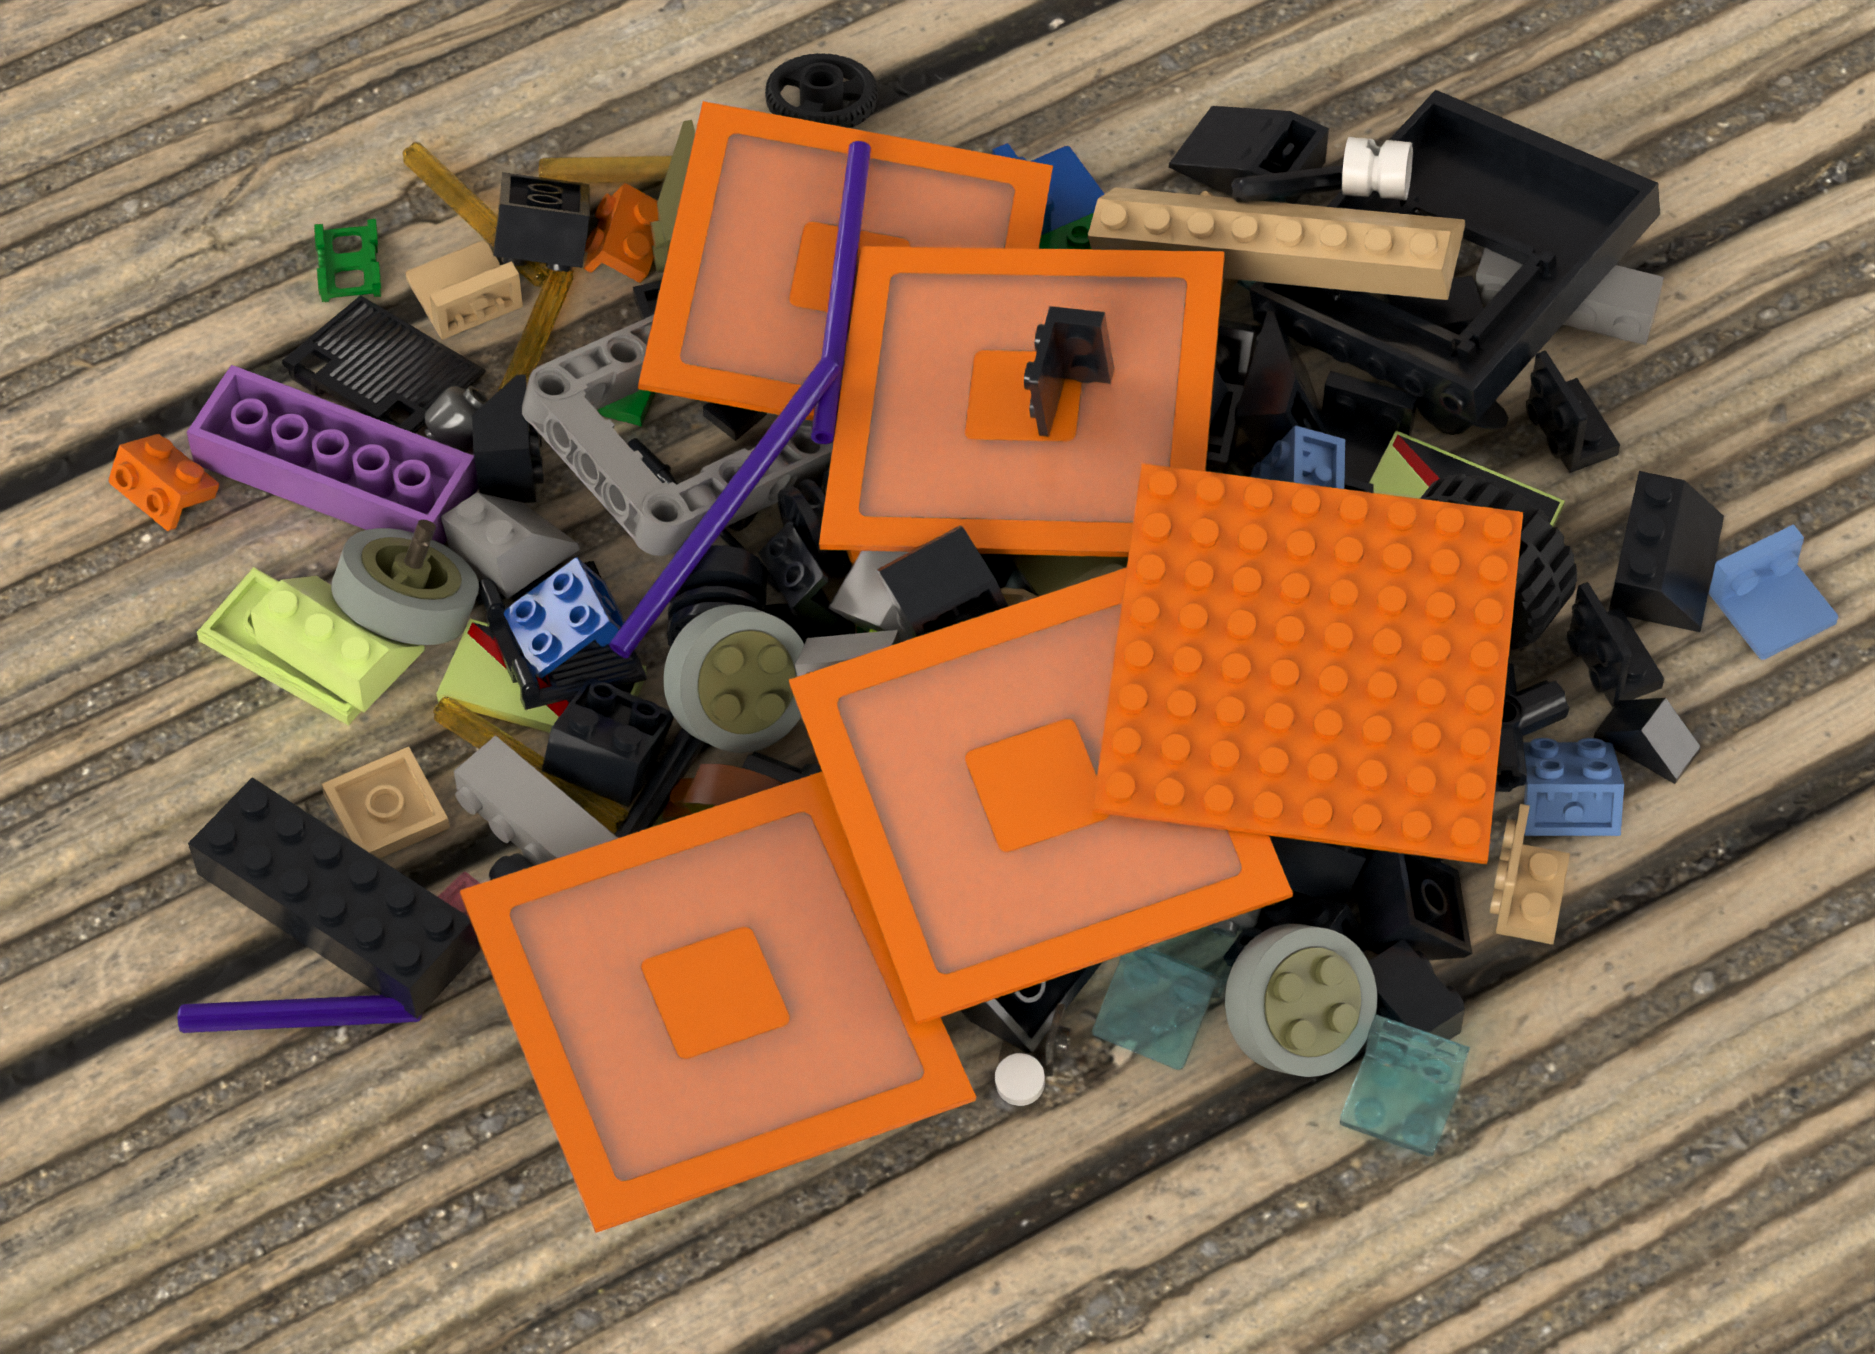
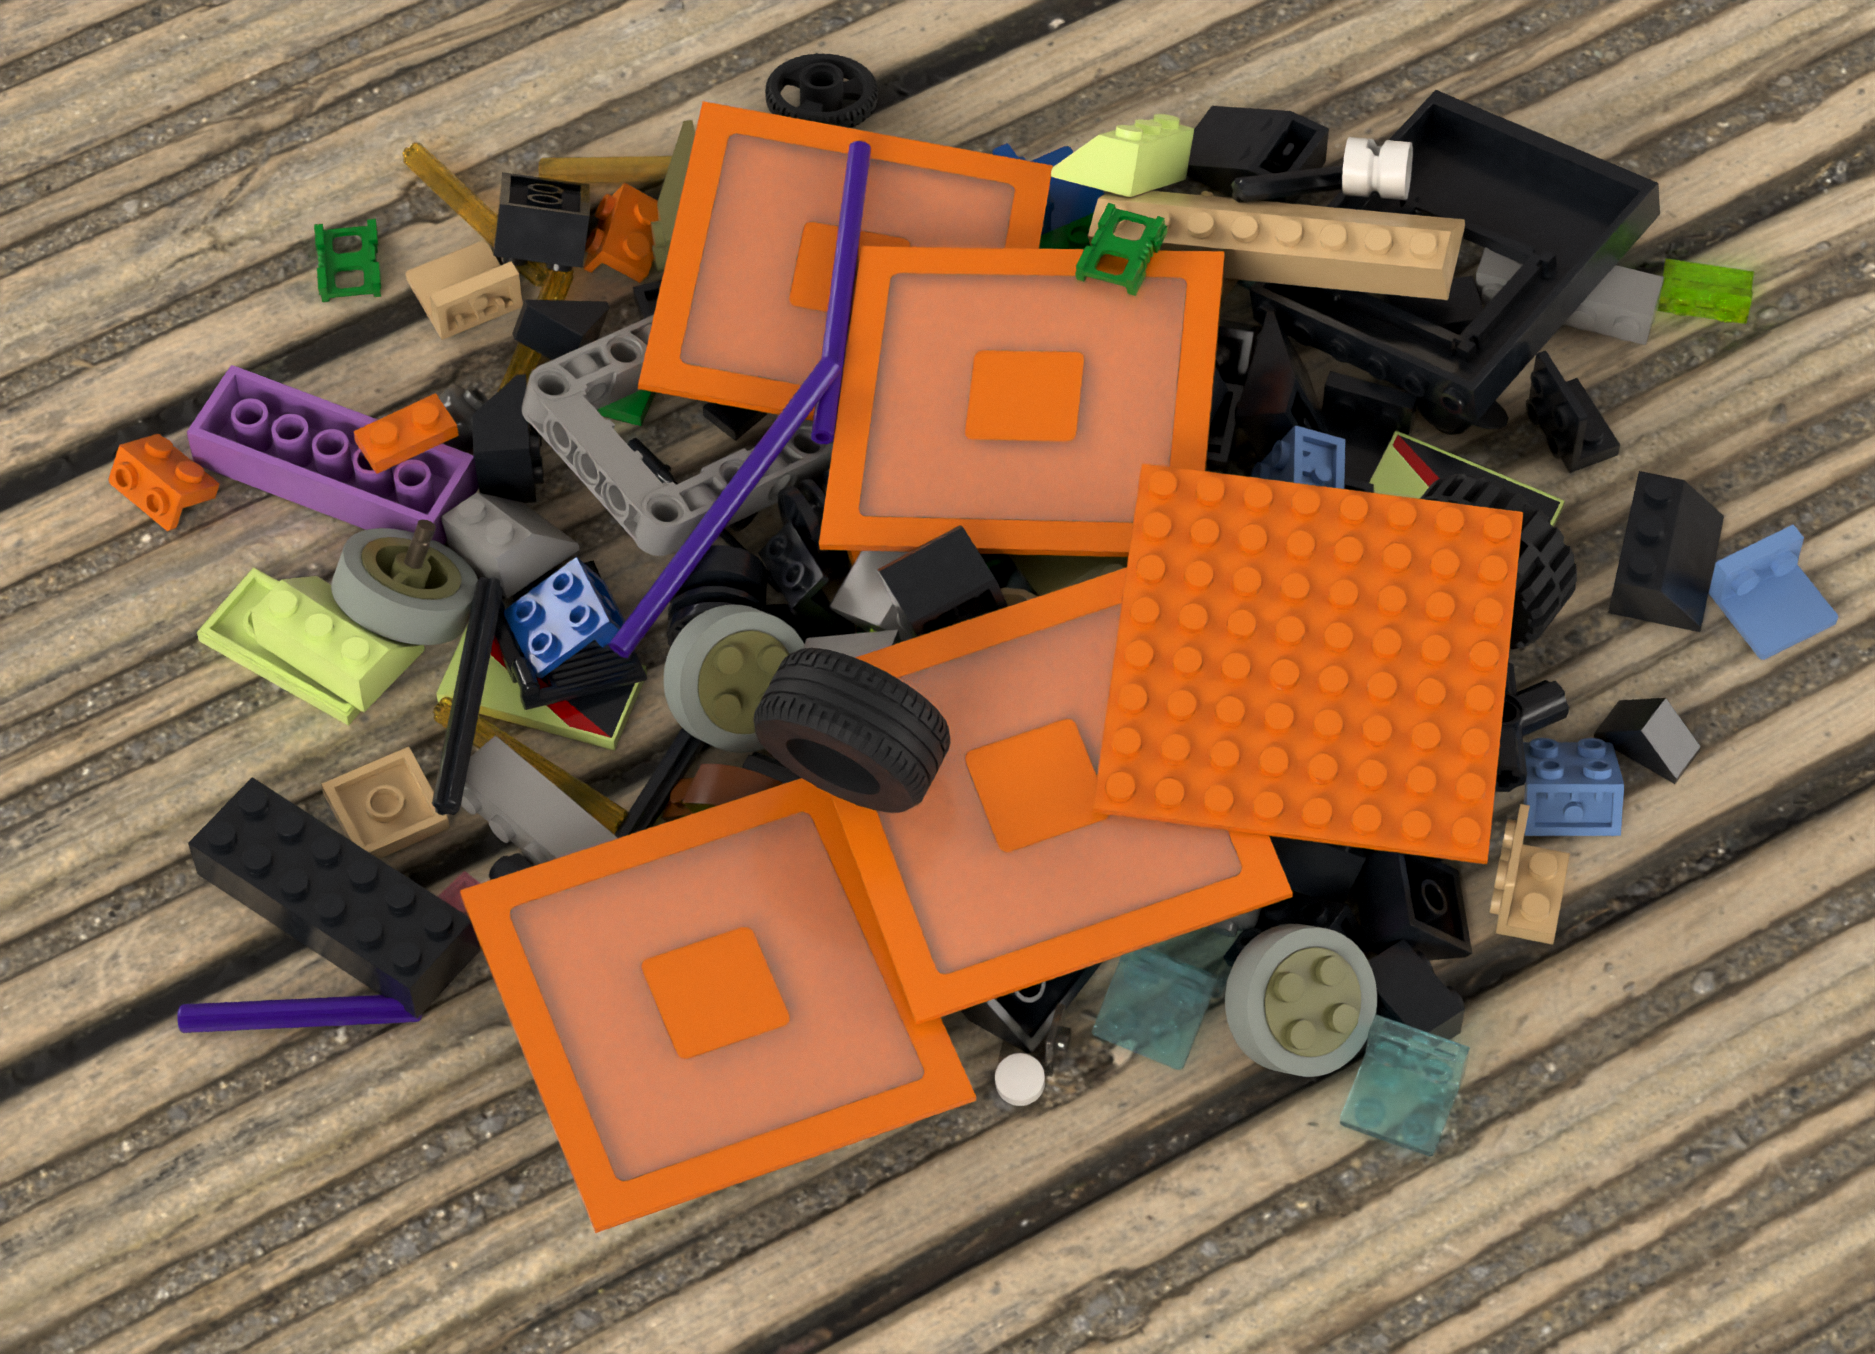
(380, 364): black window -> none
(406, 433): none -> orange plate
(467, 696): none -> black axle
(559, 325): none -> black slope
(607, 741): black slope -> none
(852, 730): none -> black tyre
(1068, 346): black bracket -> none
(1131, 157): none -> yellowish green slope
(1137, 251): none -> green piece
(1611, 649): black bracket -> none
(1706, 291): none -> clear neon green bracket

